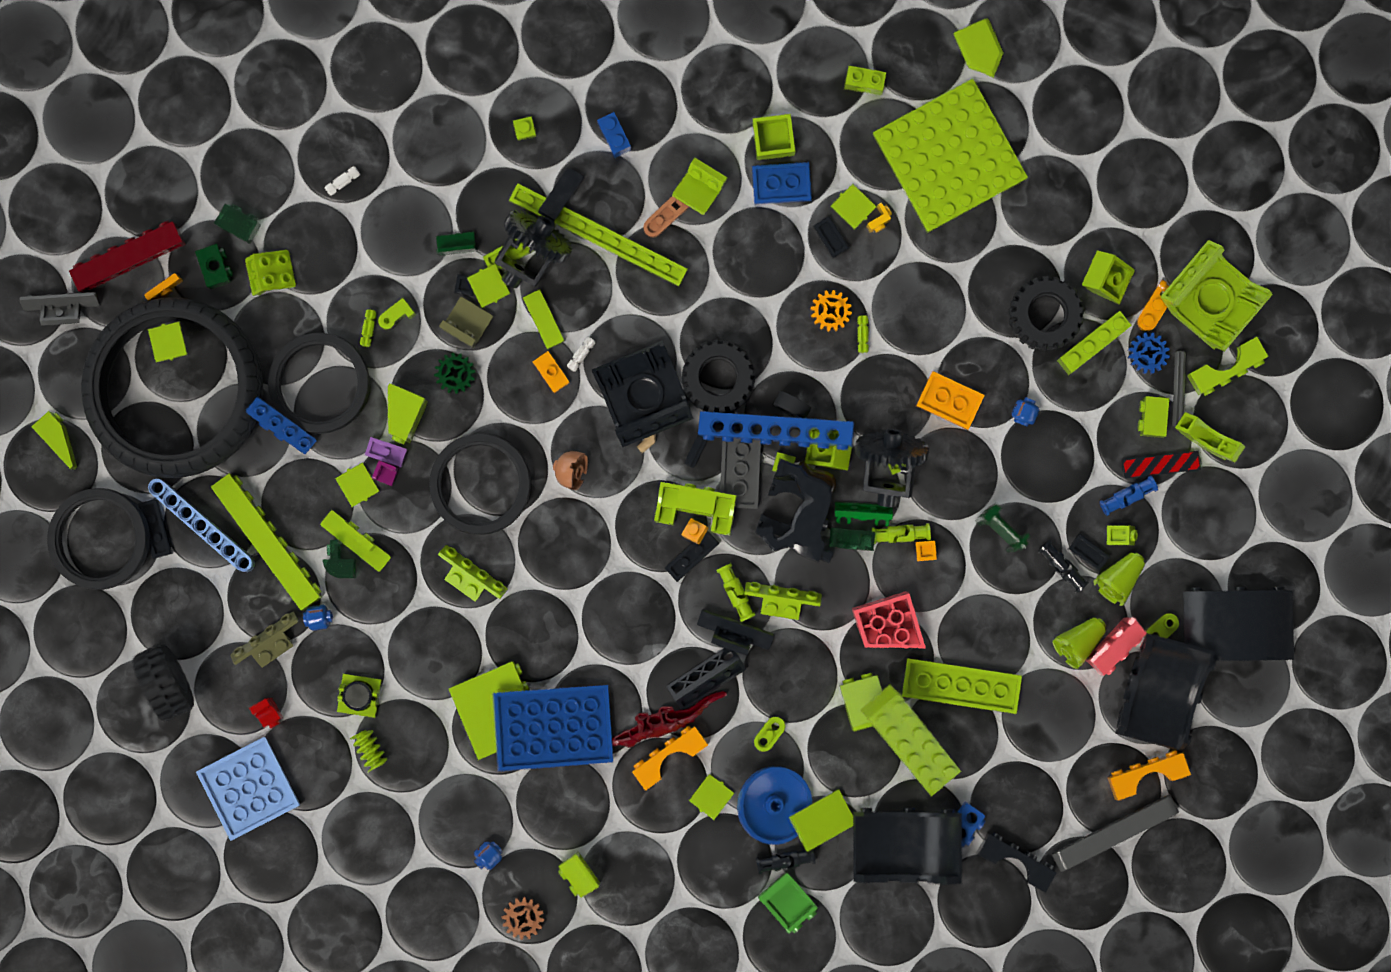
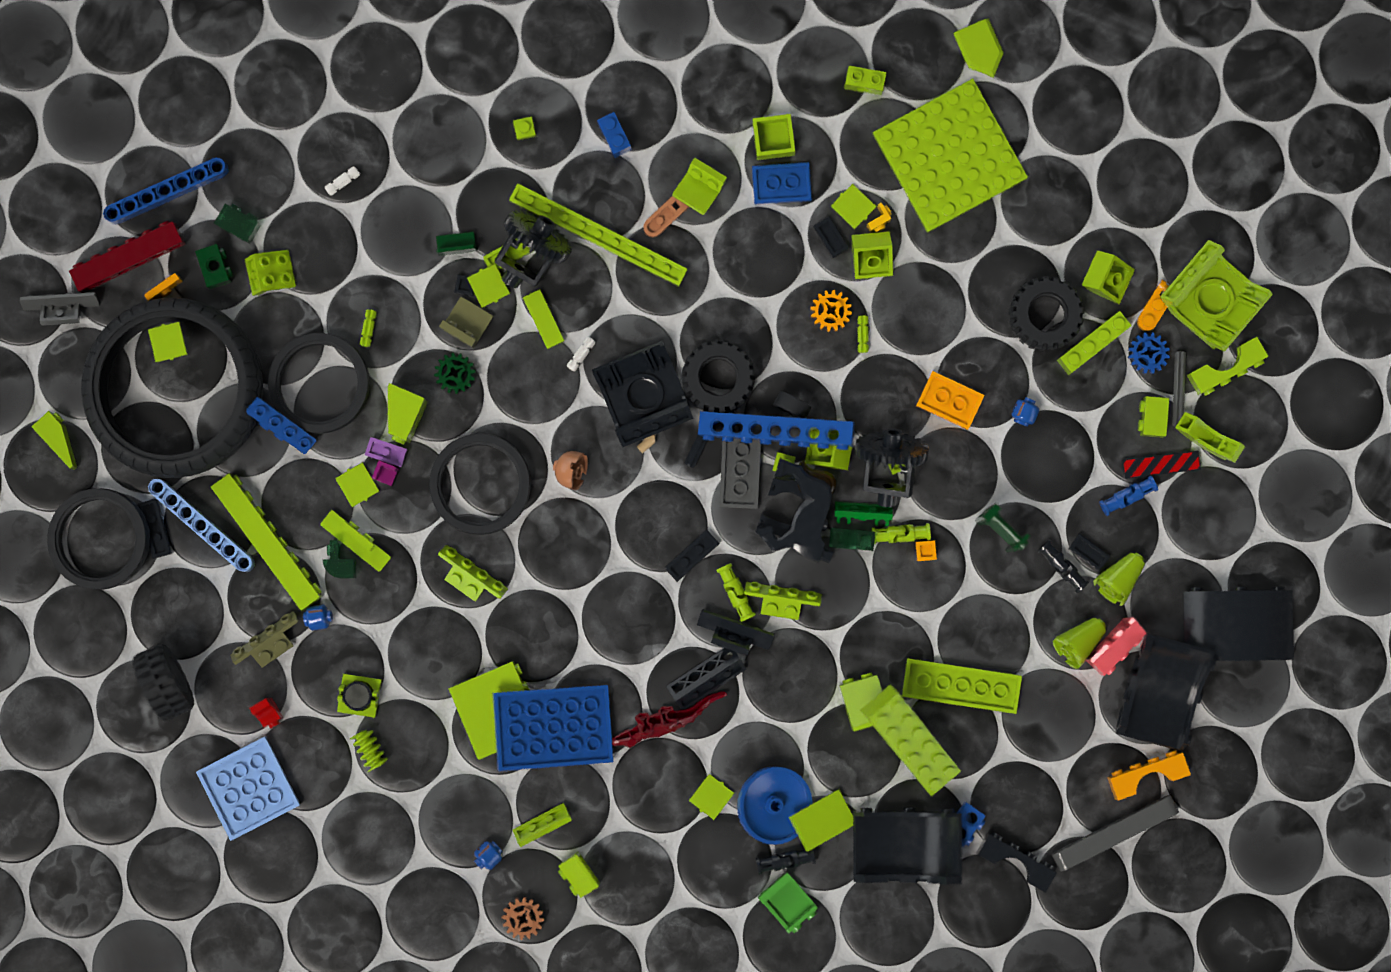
(156, 191): none -> blue beam
(394, 314): lime leg -> none
(542, 825): none -> lime plate
(551, 372): light orange plate -> none
(561, 194): black tile -> none
(649, 771): light orange arch -> none
(694, 531): light orange plate -> none
(696, 501): lime bracket -> none
(770, 734): lime plate -> none
(872, 255): none -> lime slope
(889, 623): coral wedge -> none
(1121, 535): lime bracket -> none
(1161, 627): lime plate -> none

